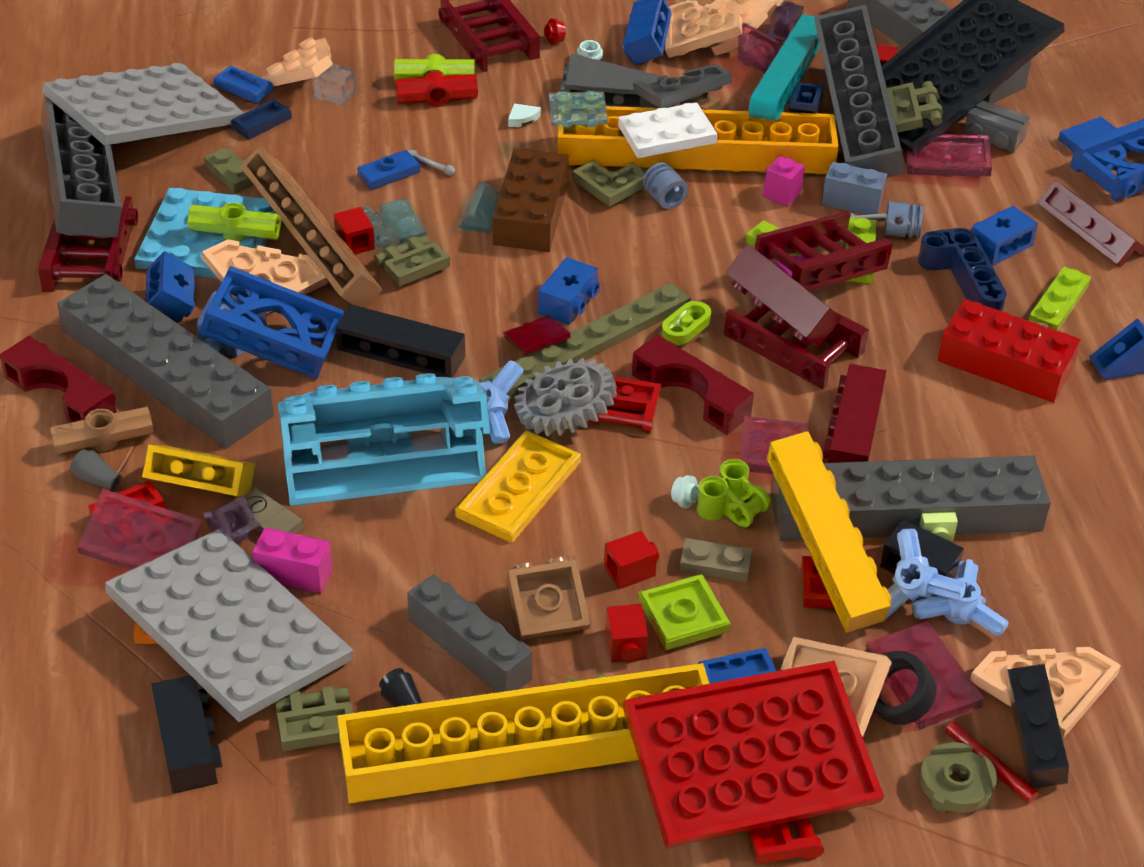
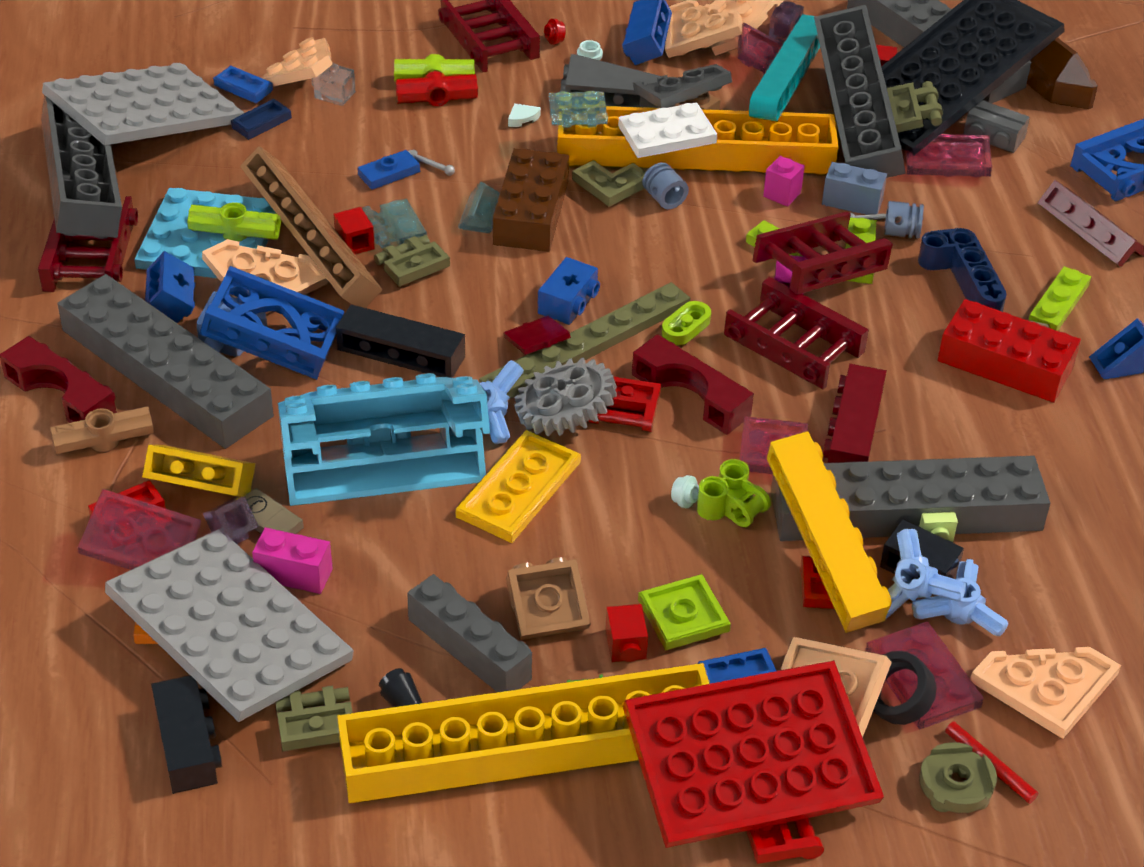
(94, 470): dark grey cone -> none
(227, 168): olive plate -> none
(630, 559): red brick -> none
(716, 560): dark tan plate -> none
(783, 295): brick -> none
(806, 98): dark blue slope -> none
(1005, 234): blue brick -> none
(1037, 726): black brick -> none
(1062, 76): none -> reddish brown wedge
(1084, 131): blue tile -> none

